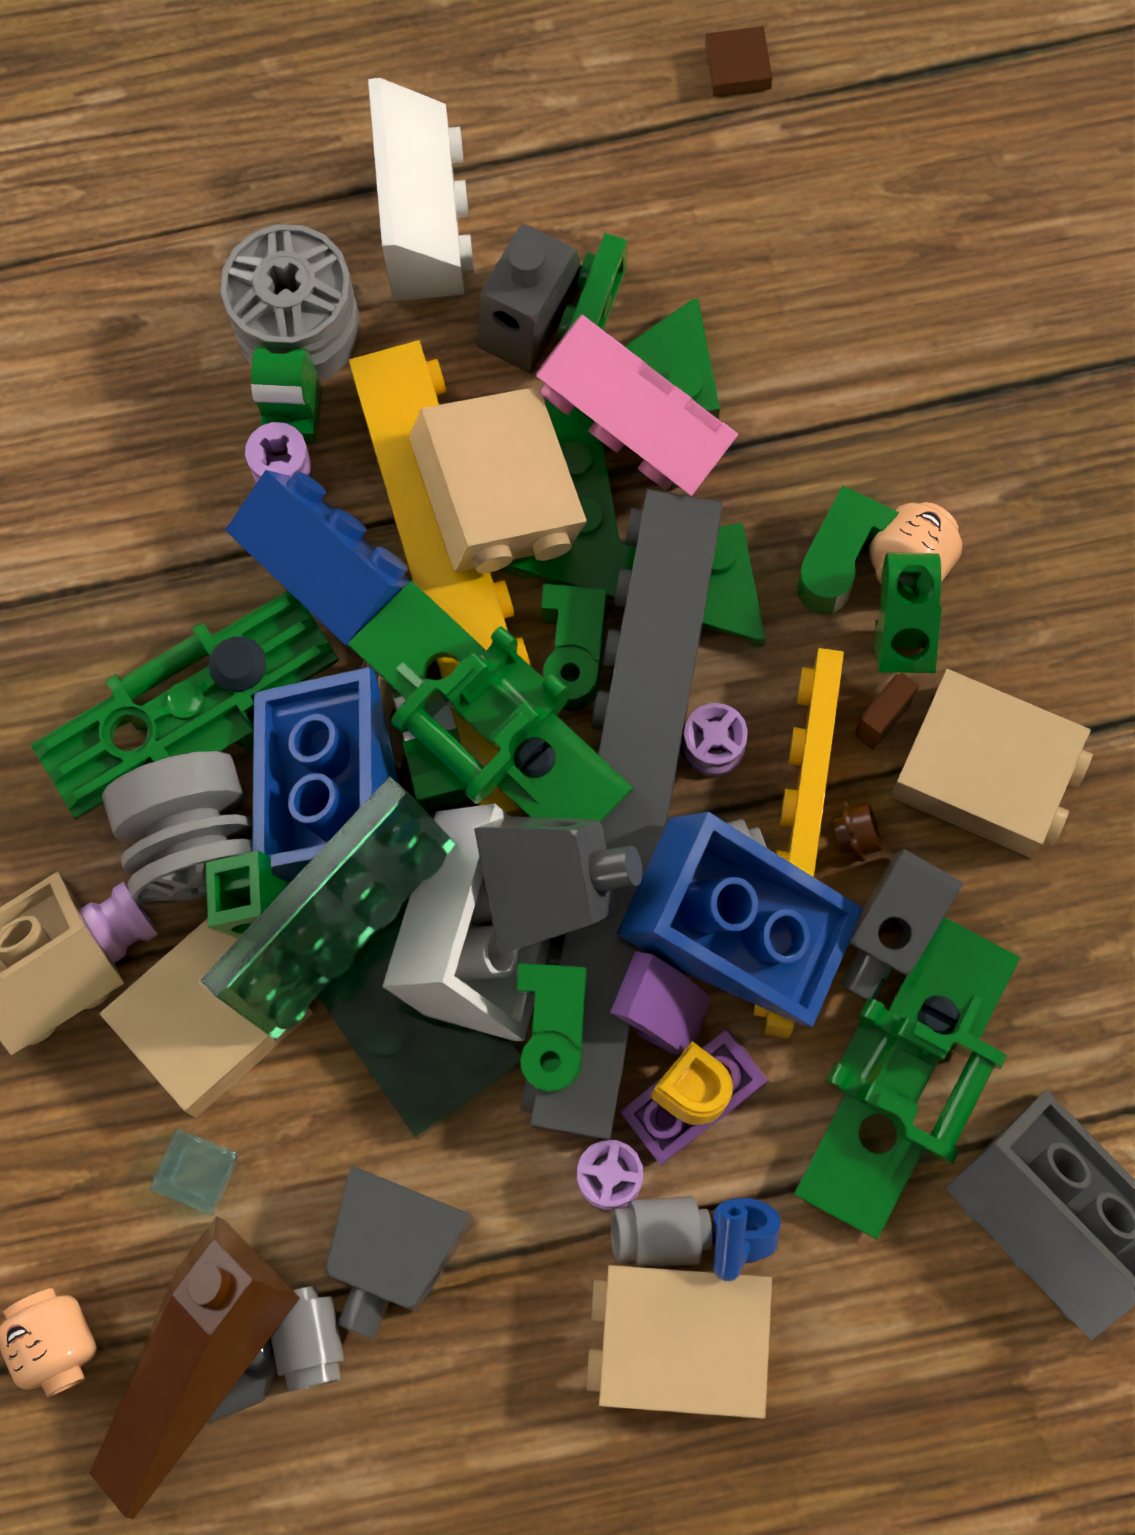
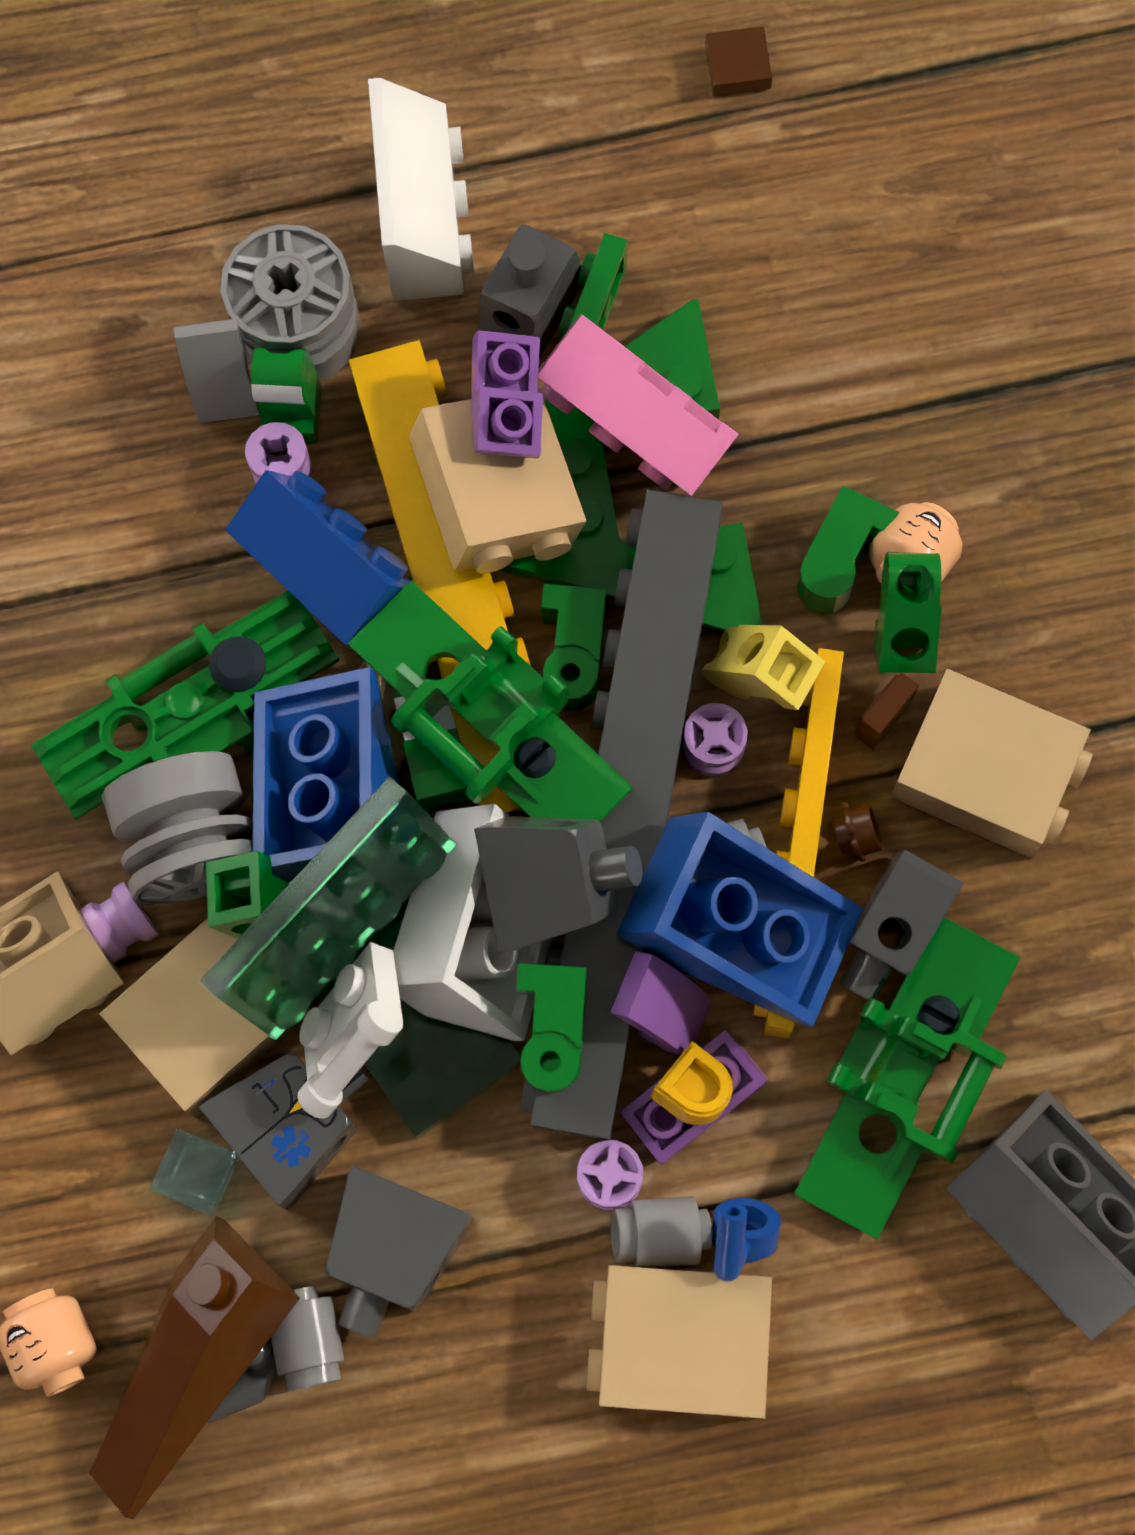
(216, 370): none -> light grey slope
(273, 1131): none -> dark grey torso
(349, 1027): none -> white plate
(506, 394): none -> medium lavender slope
(764, 664): none -> light yellow leg

